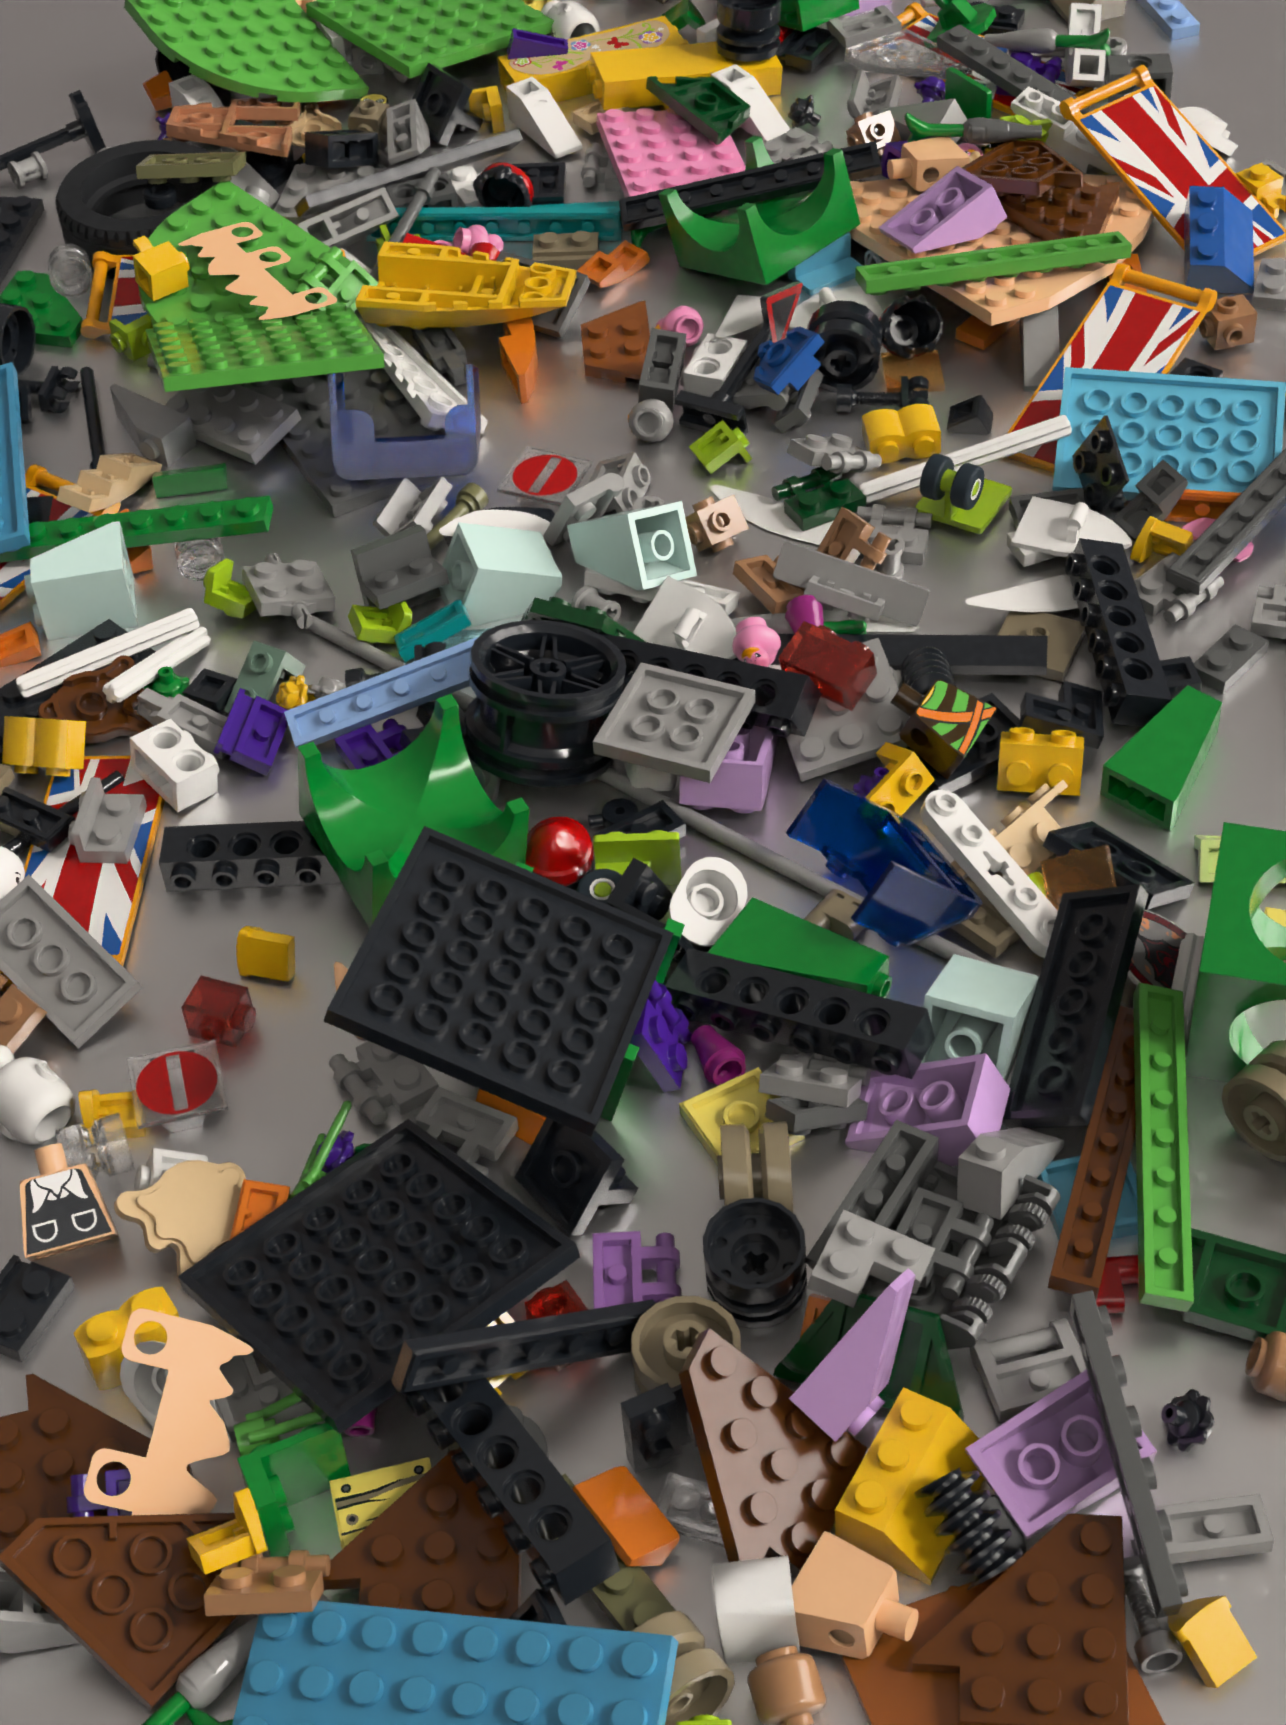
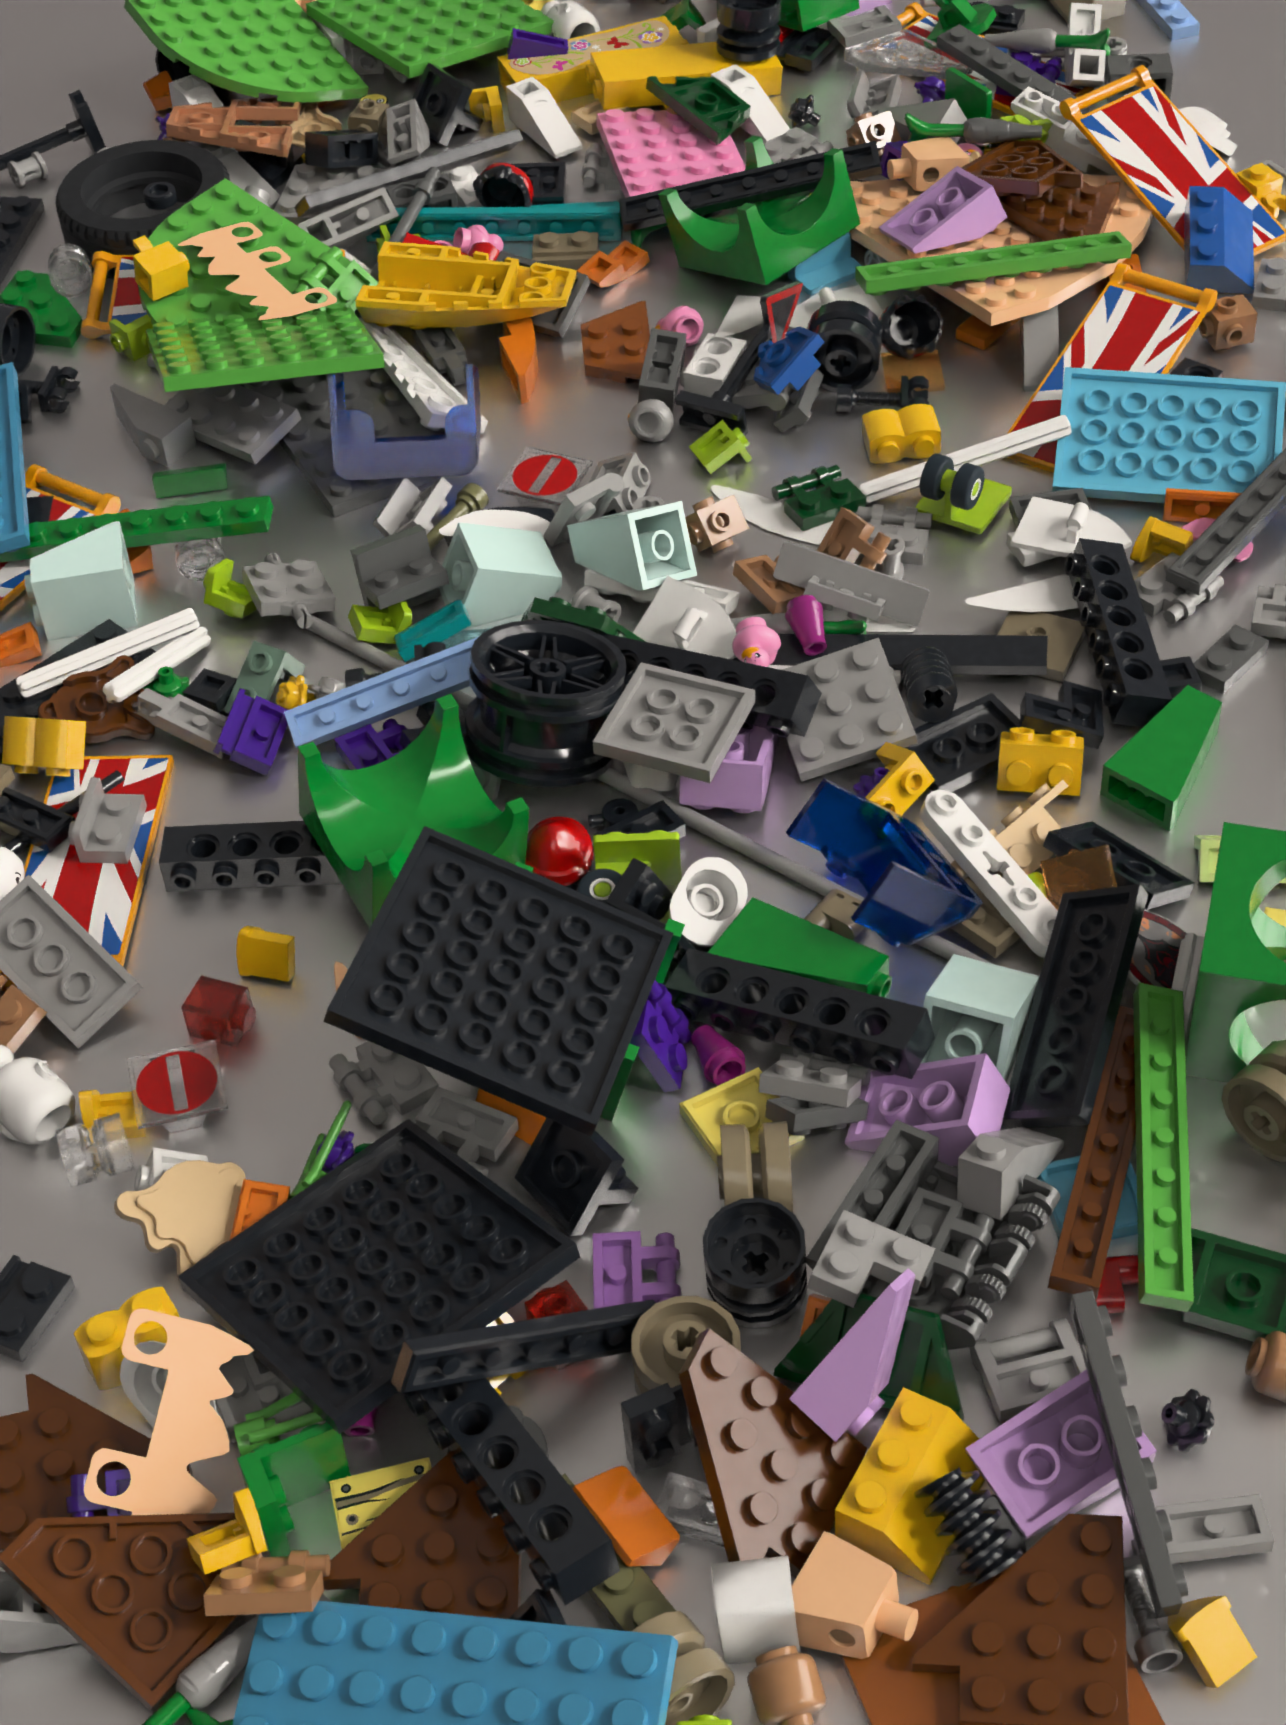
(62, 1207): torso -> none
(92, 415): black bar -> none
(111, 482): tan slope -> none
(174, 764): white brick -> none
(191, 166): olive plate -> none
(833, 453): light grey plate -> none
(834, 664): clear red brick -> none
(941, 723): torso -> none
(970, 417): black slope -> none
(1101, 469): black hinge -> none
(1156, 498): dark grey slope -> none

